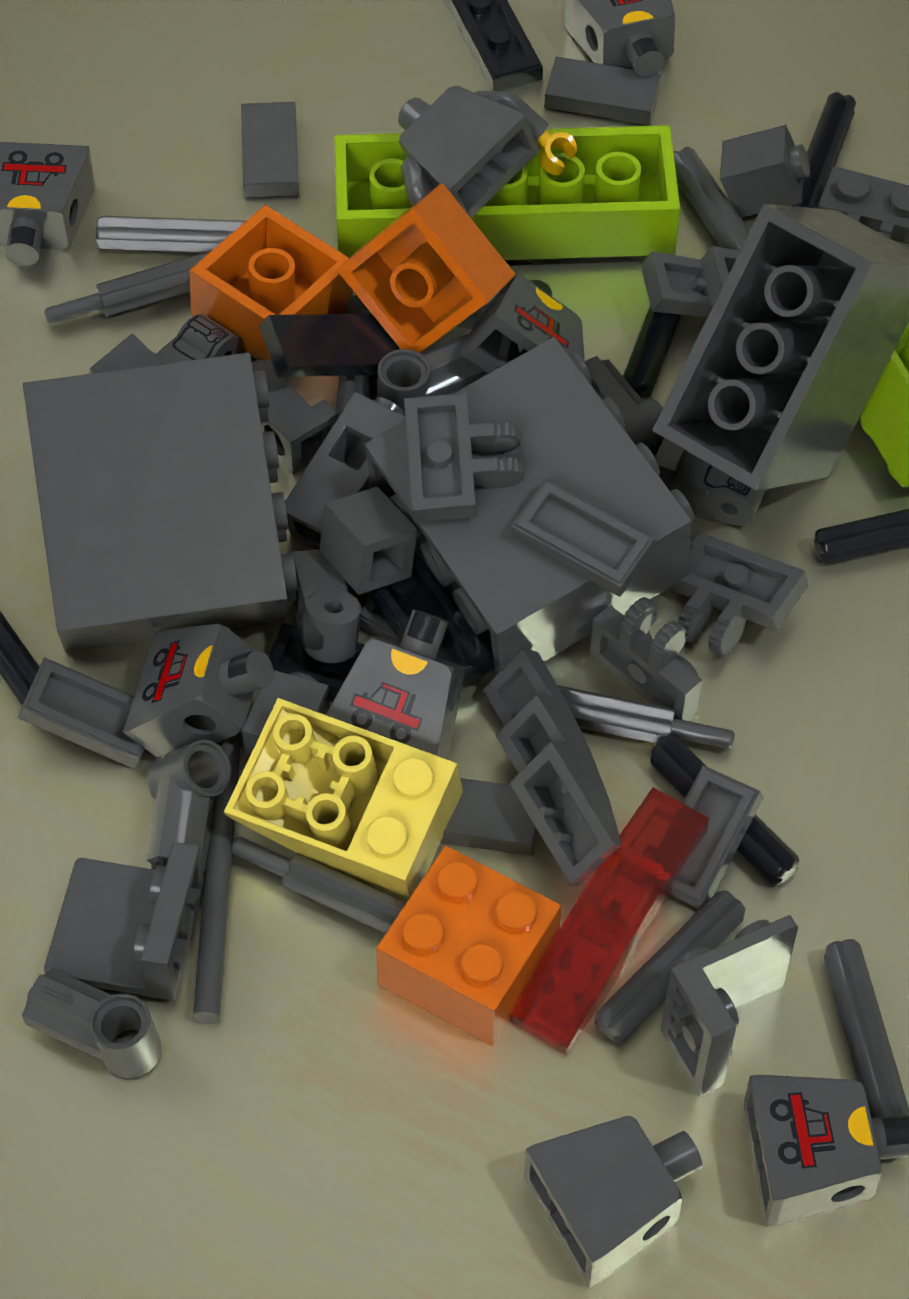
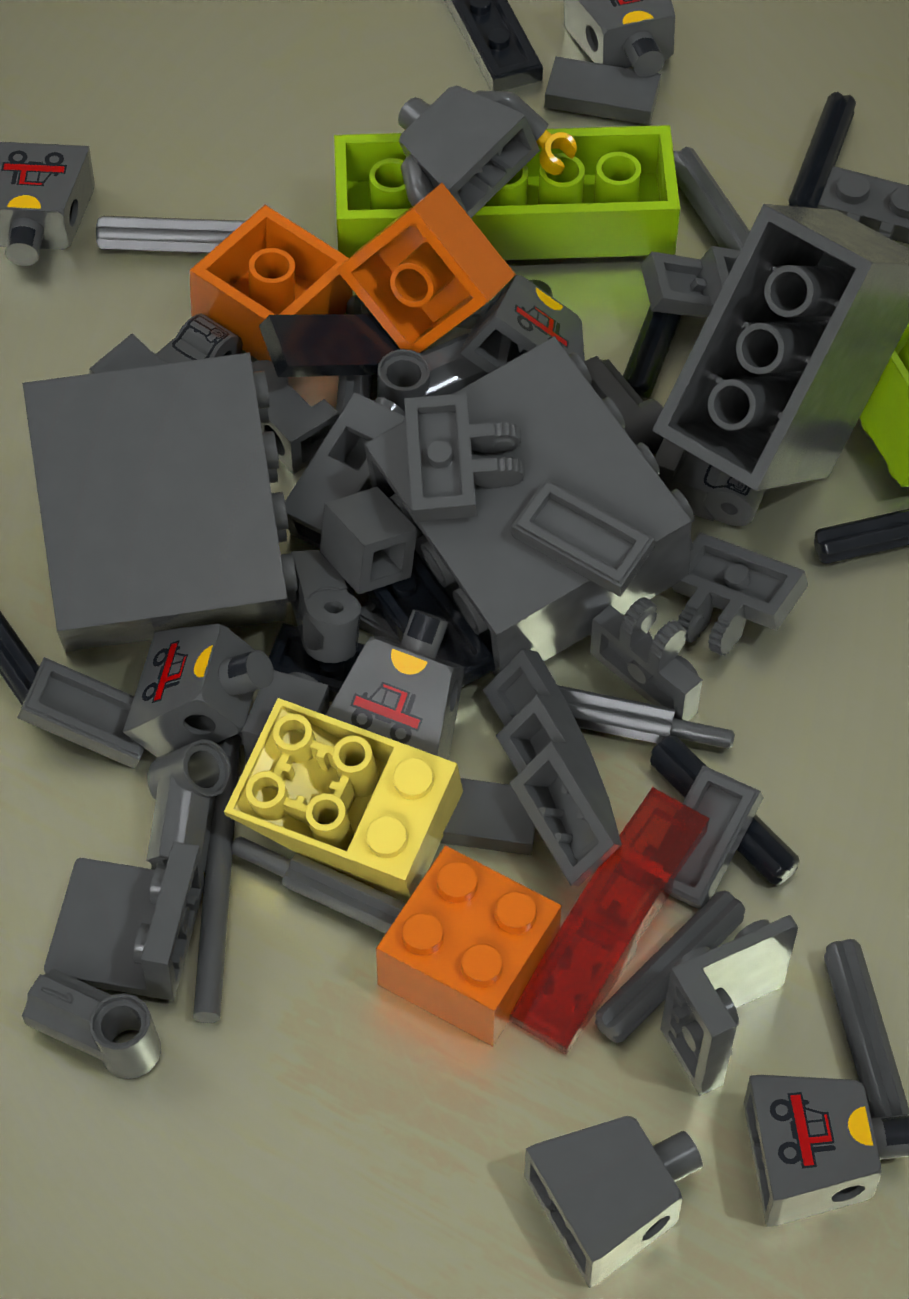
(130, 291): dark grey axle -> none
(269, 149): dark grey tile -> none
(763, 170): dark grey brick -> none

